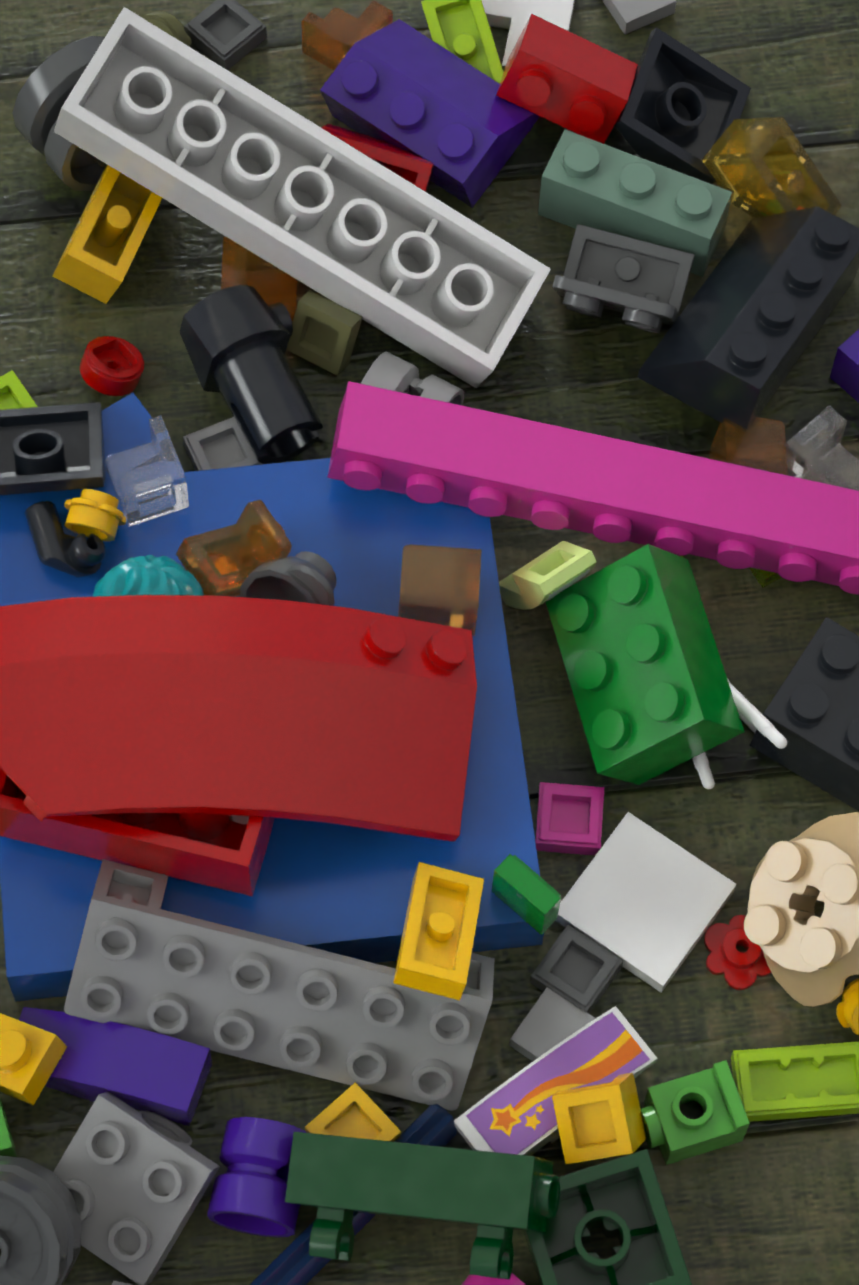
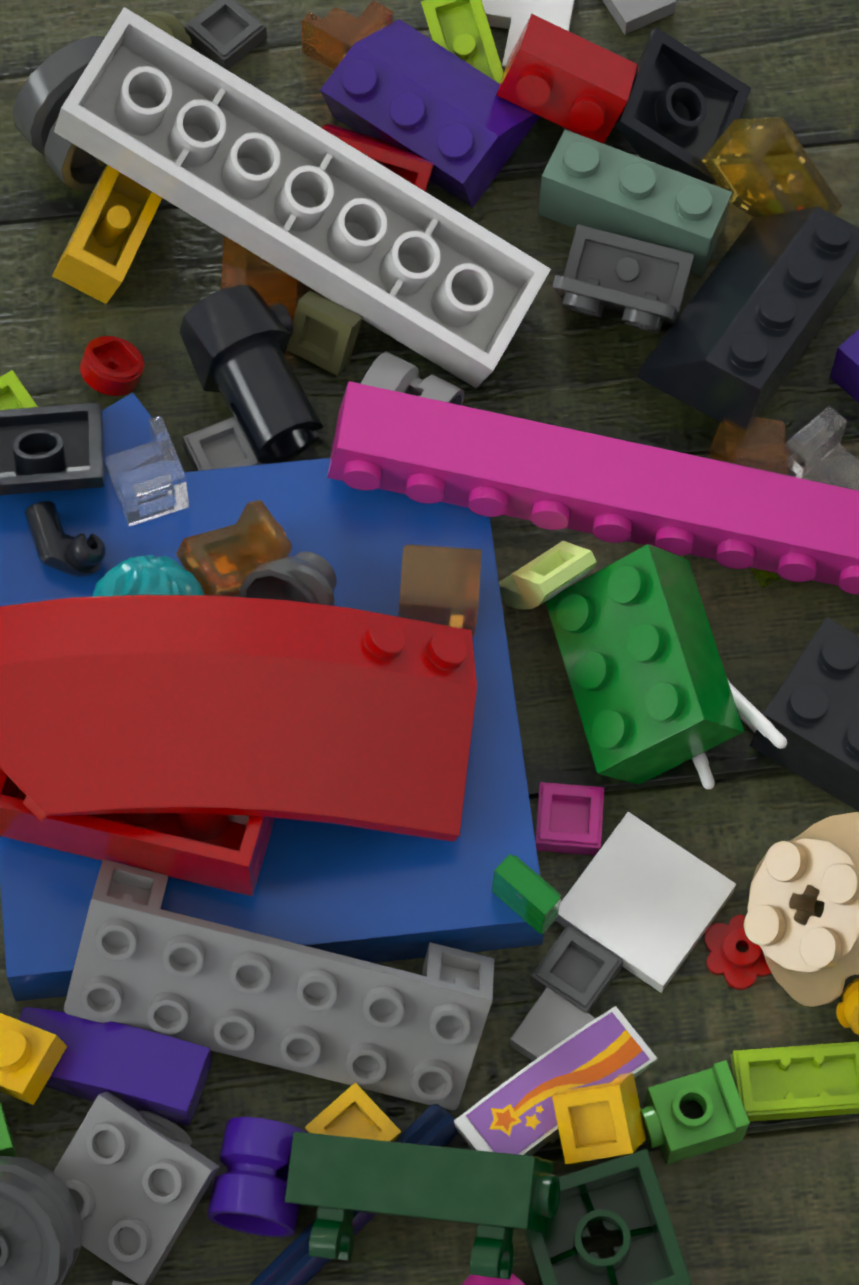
(95, 514): yellow plate -> none
(439, 931): yellow plate -> none

